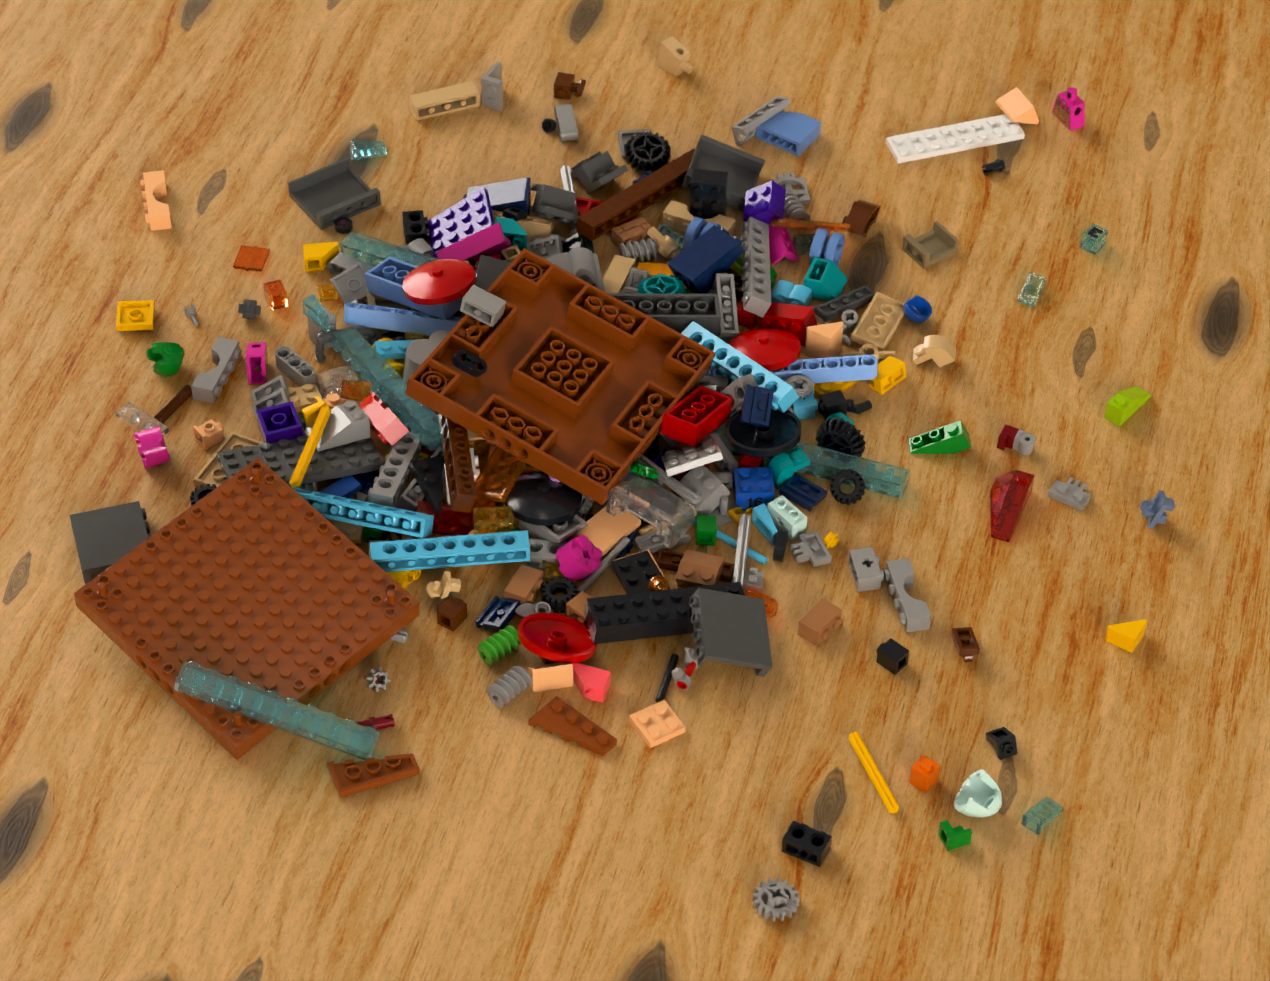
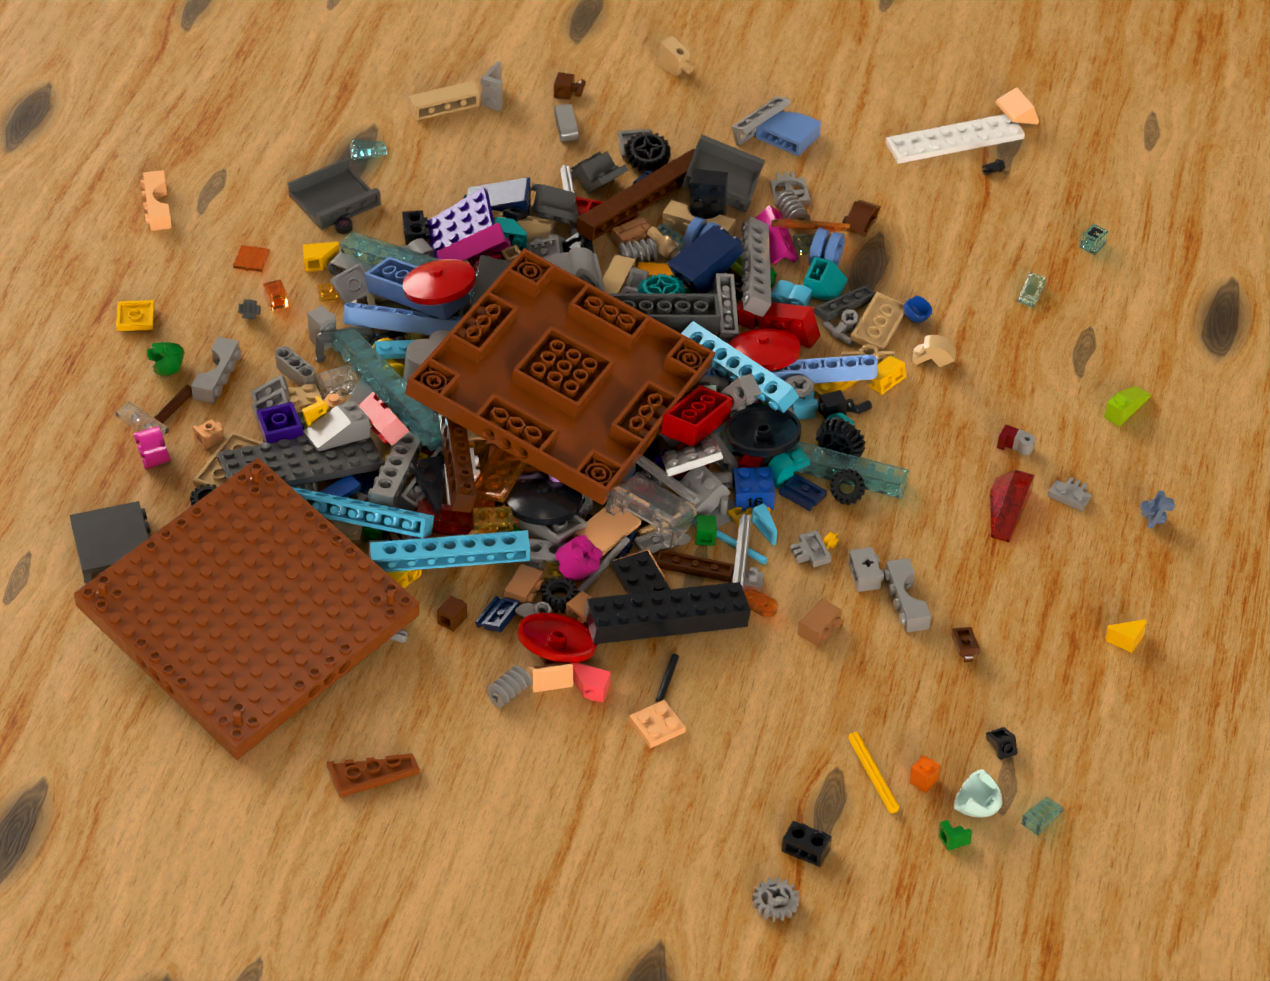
(191, 312): light grey hand -> none
(257, 356): dark pink torso -> none
(276, 710): clear light blue brick -> none
(310, 447): yellow axle -> none
(315, 311): clear light blue slope -> none
(355, 389): clear orange brick -> none
(371, 678): light grey gear -> none
(379, 723): dark red pin -> none
(442, 589): tan hips -> none
(469, 363): black beam -> none
(483, 306): light grey brick -> none
(495, 646): bright green piece -> none
(549, 125): black hinge -> none
(573, 726): dark orange wing -> none
(644, 470): green gear -> none
(660, 580): clear orange plate -> none
(682, 678): light grey piece -> none
(699, 569): medium nougat slope -> none
(730, 629): dark grey panel -> none
(757, 406): dark blue plate -> none
(765, 202): dark purple brick -> none
(780, 545): black beam -> none
(787, 517): light aqua brick -> none
(824, 340): light nougat slope -> none
(892, 656): black brick -> none
(931, 246): dark tan panel -> none
(943, 440): green slope -> none
(1069, 109): dark pink torso -> none

